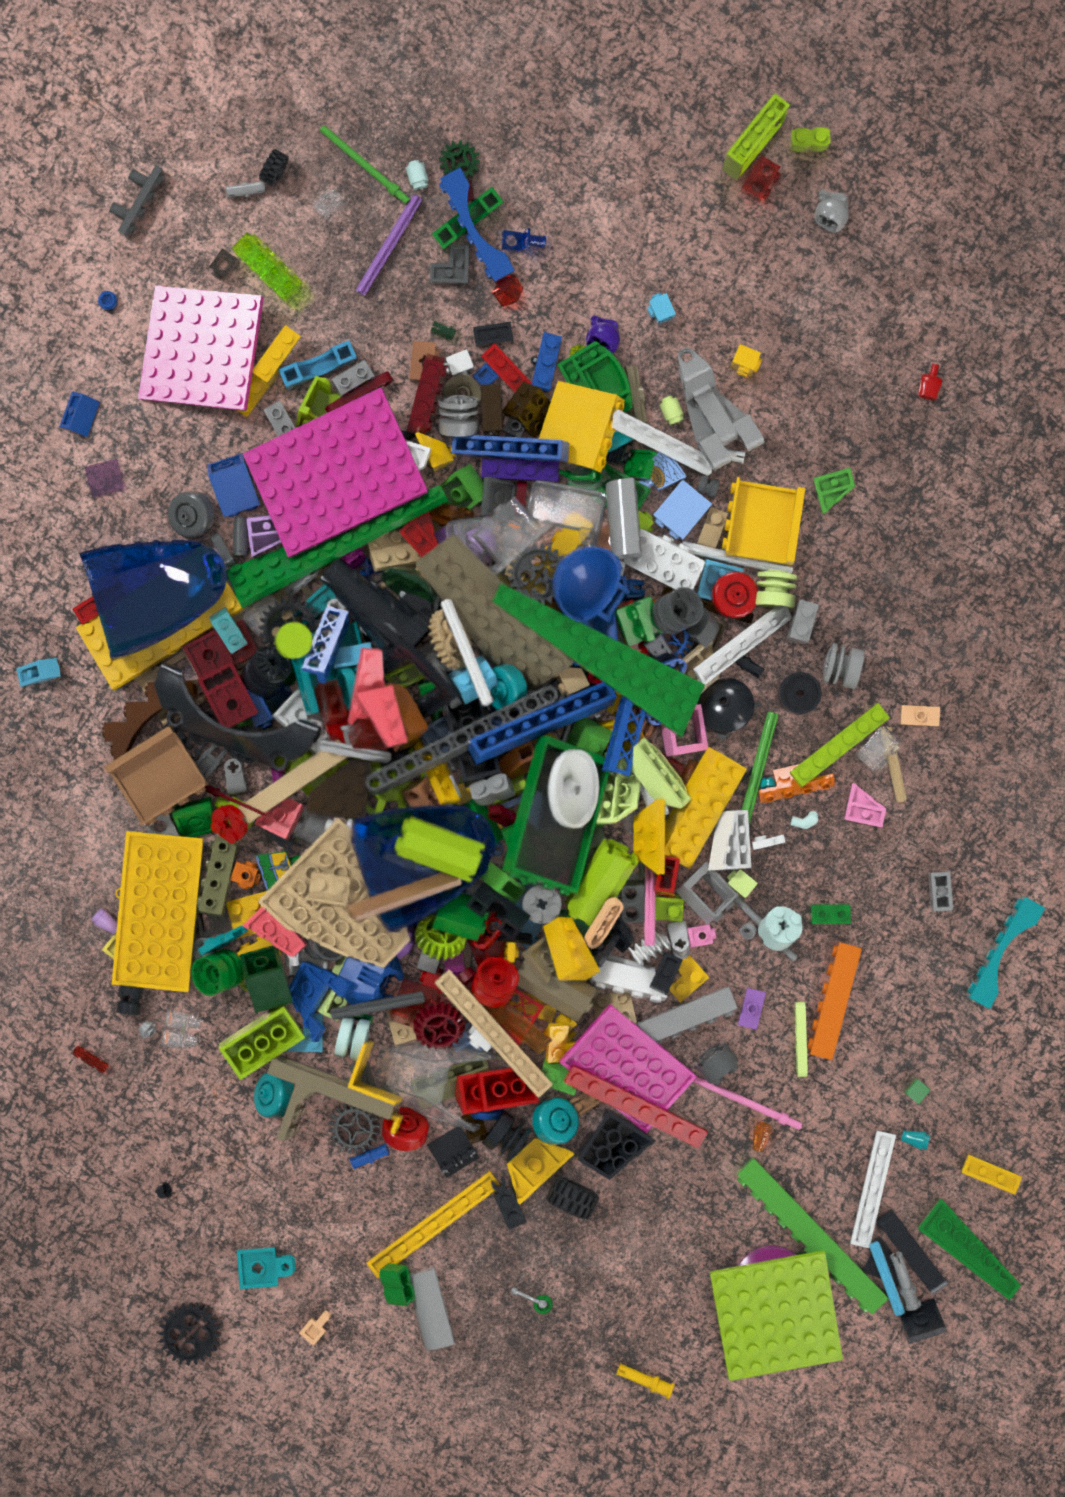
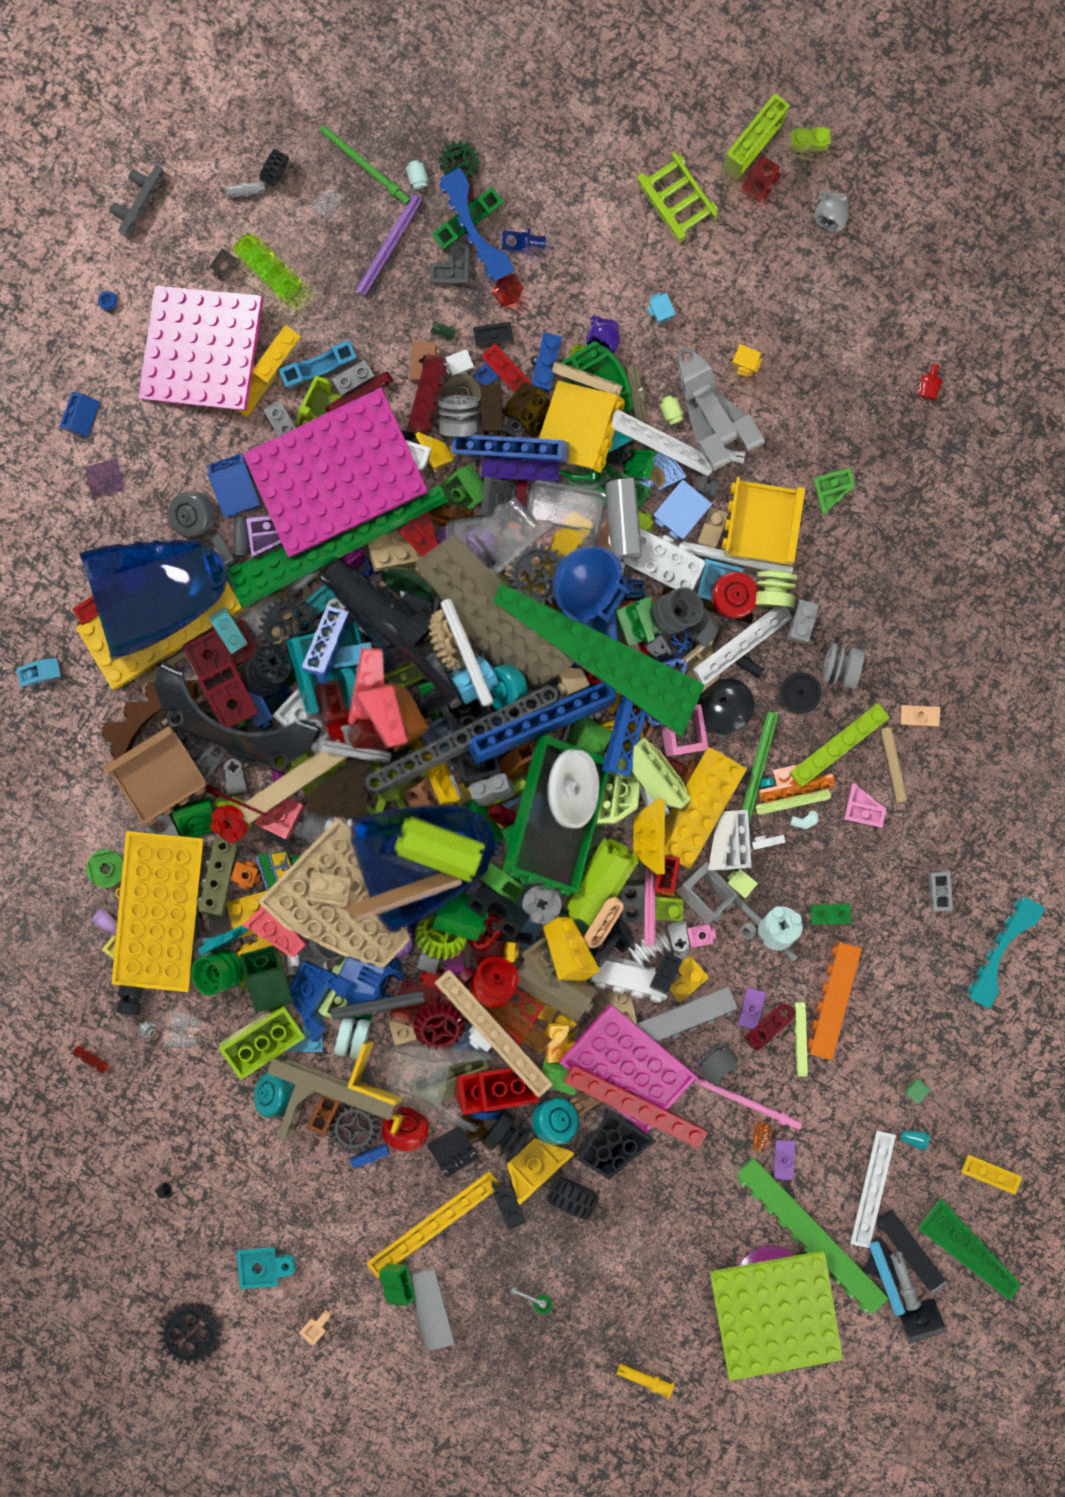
(97, 861): none -> bright green plate
(293, 640): lime head -> none
(323, 1114): none -> dark orange brick
(587, 378): none -> tan beam
(657, 198): none -> lime fence
(769, 1027): none -> dark red piece
(784, 1159): none -> medium lavender plate
(793, 801): none -> yellowish green axle
(879, 748): clear brick -> none

